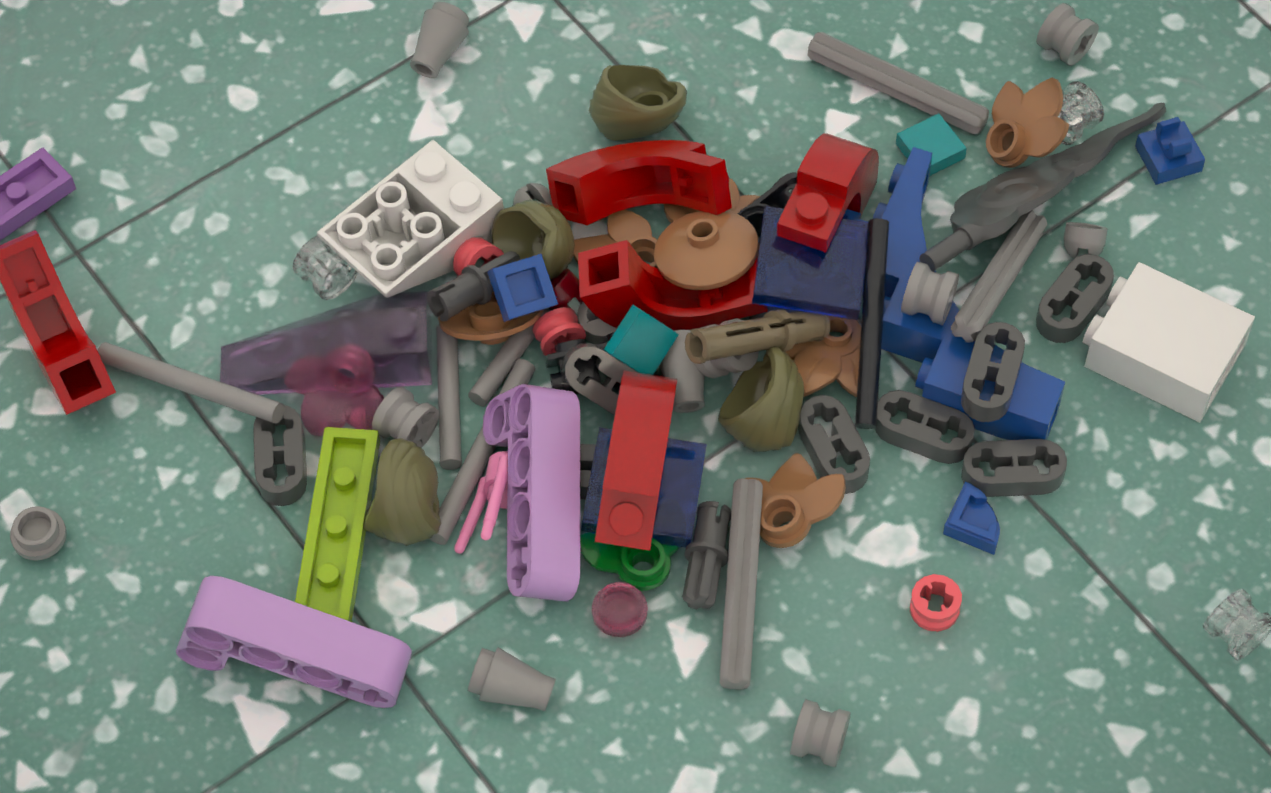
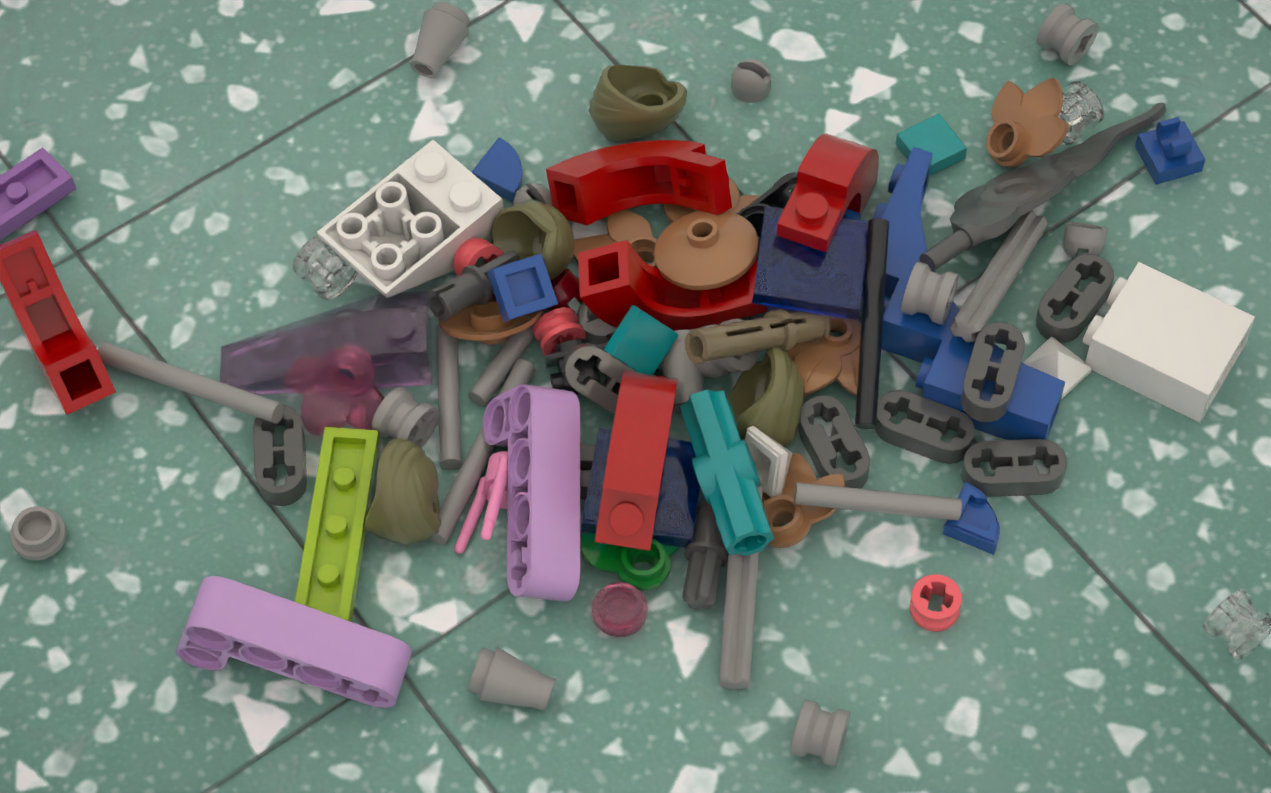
(500, 169): none -> blue tile
(726, 473): none -> teal piece
(751, 81): none -> light grey hinge
(770, 460): none -> white slope
(877, 501): none -> light grey bar
(898, 83): light grey axle -> none
(1059, 362): none -> white slope

